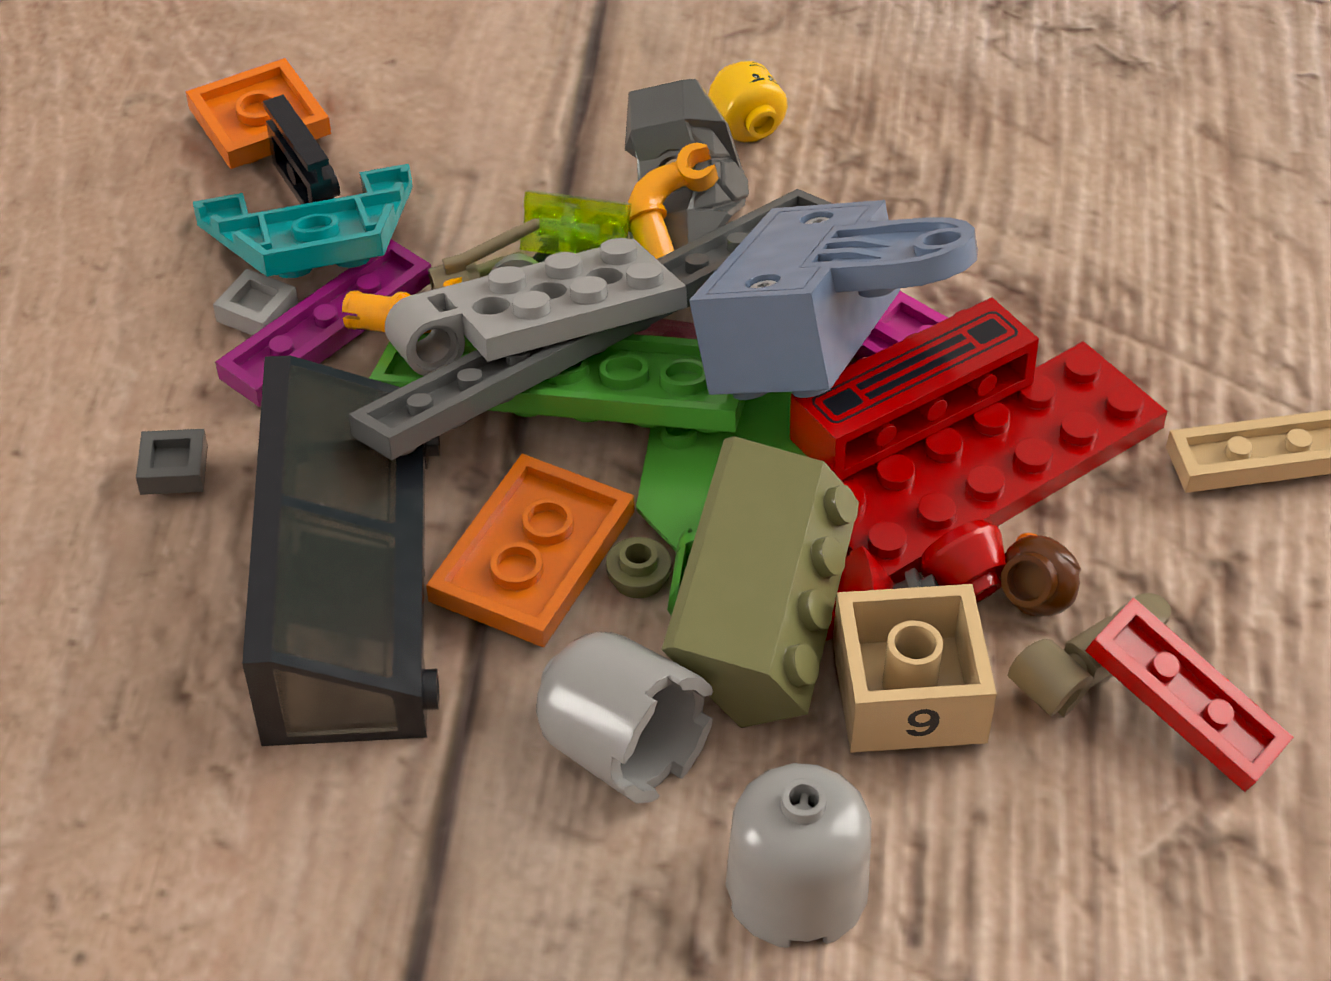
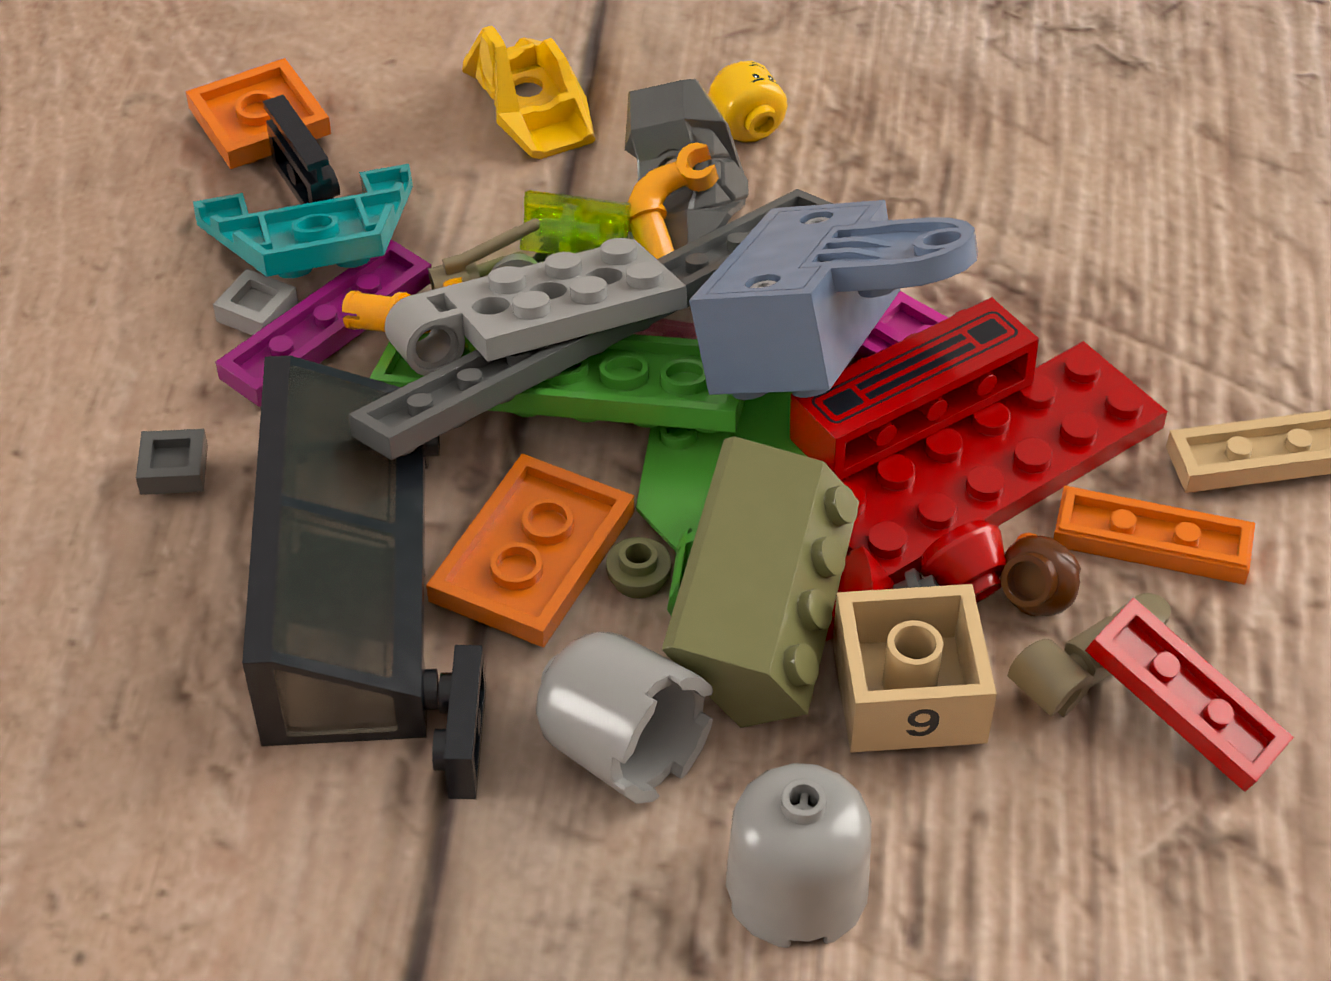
(463, 699): none -> black plate
(542, 123): none -> yellow piece
(1155, 534): none -> orange tile

